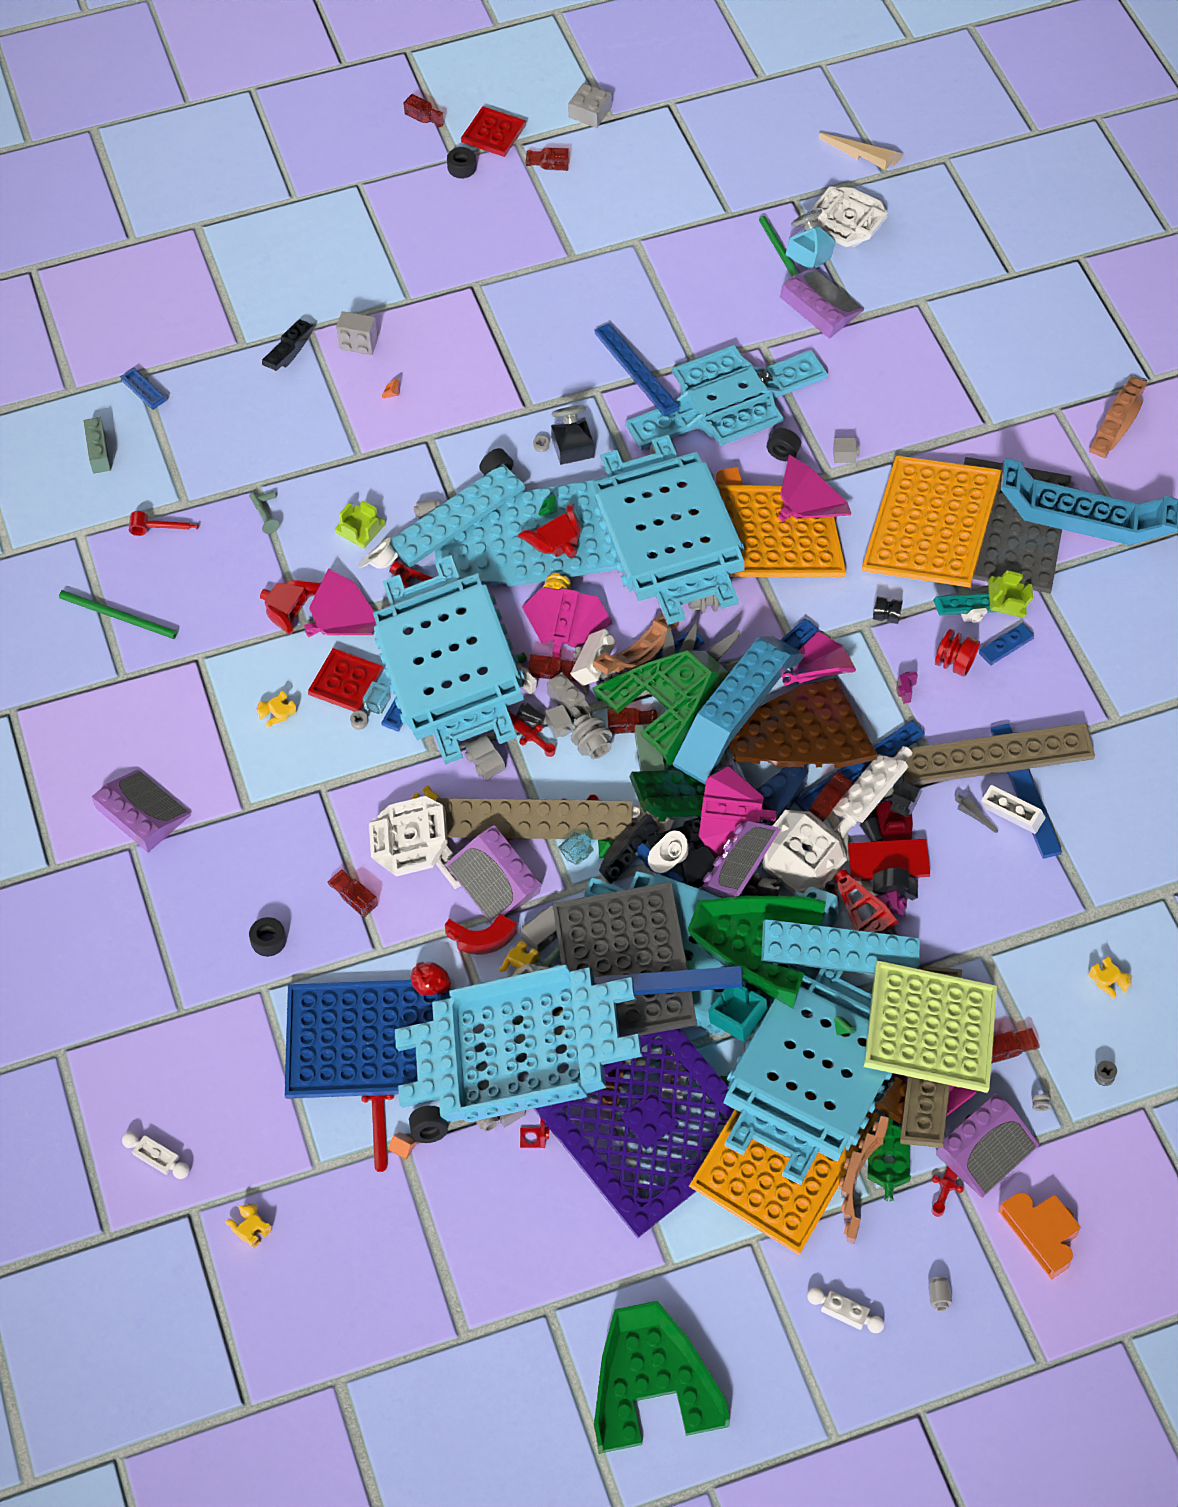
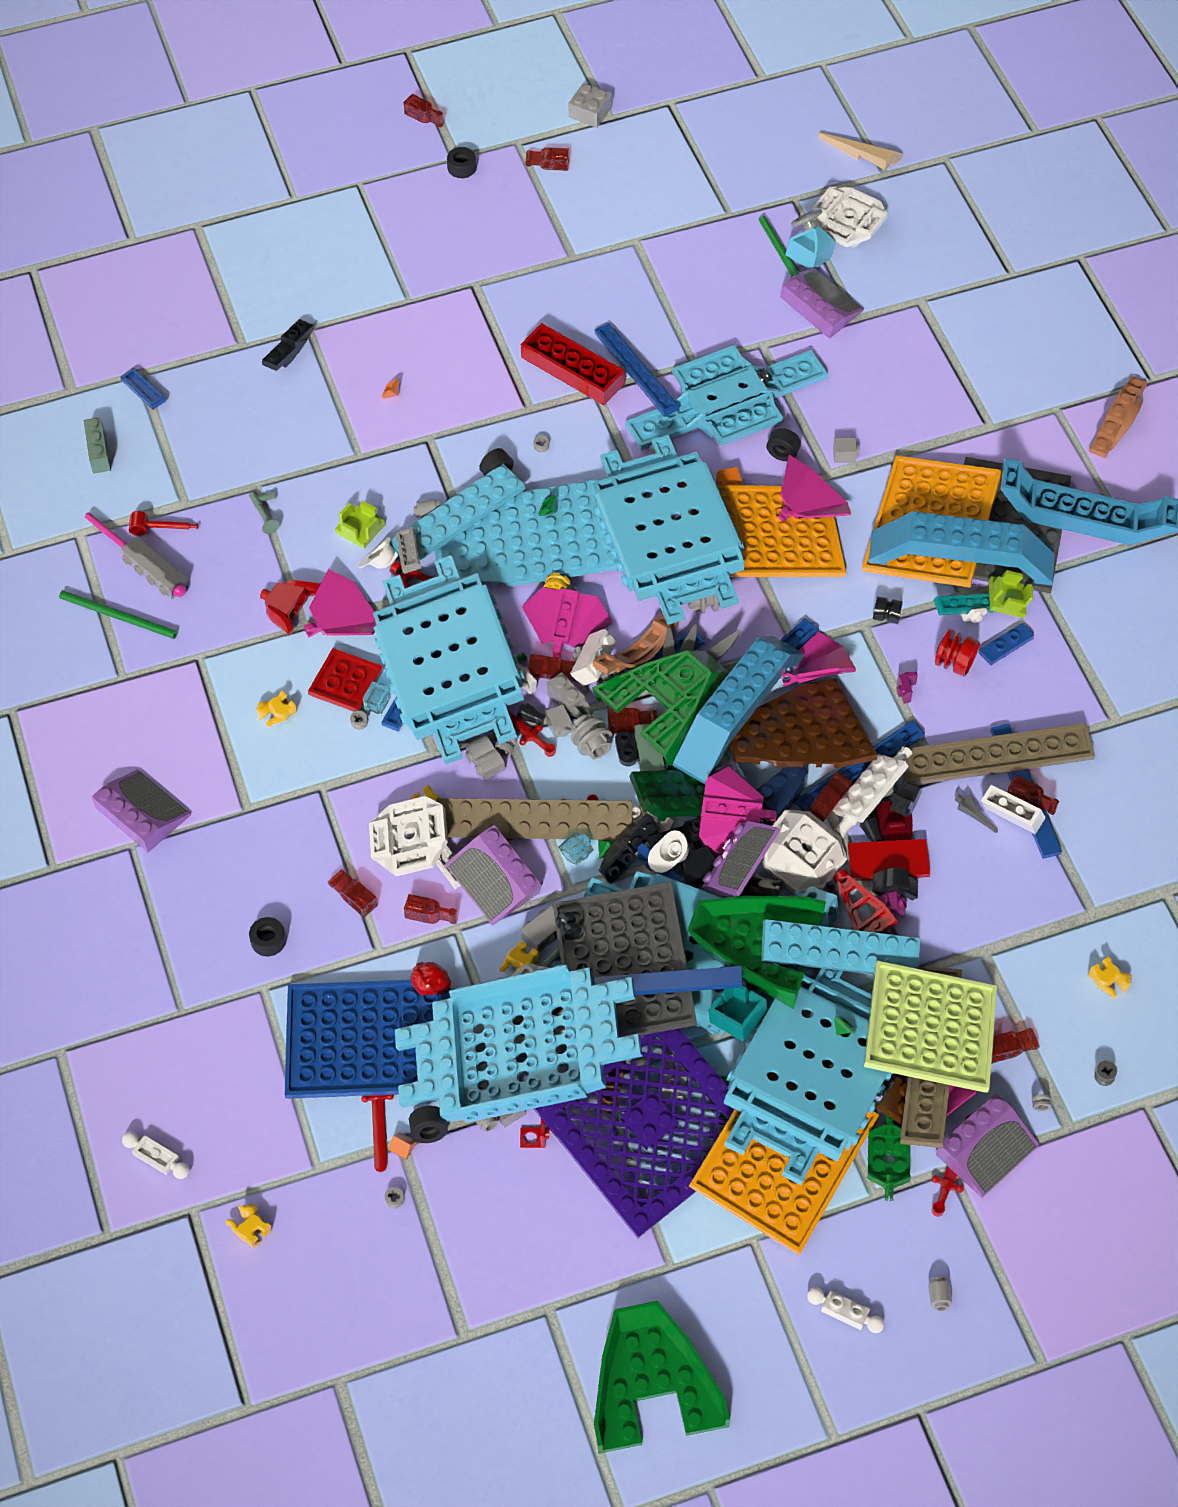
(147, 562): none -> piece
(357, 333): light grey brick -> none
(394, 1190): none -> light grey bush
(408, 550): none -> light grey plate
(419, 909): none -> clear red piece
(485, 940): red arch -> none
(493, 131): red plate -> none
(506, 748): none -> light grey wheel
(557, 535): red torso -> none
(568, 926): none -> black wheel
(572, 364): none -> red brick
(572, 437): black piece -> none
(624, 747): none -> black plate
(854, 1165): nougat piece -> none
(964, 541): none -> dark azure slope
(1032, 794): none -> clear red piece
(1043, 1230): orange brick -> none

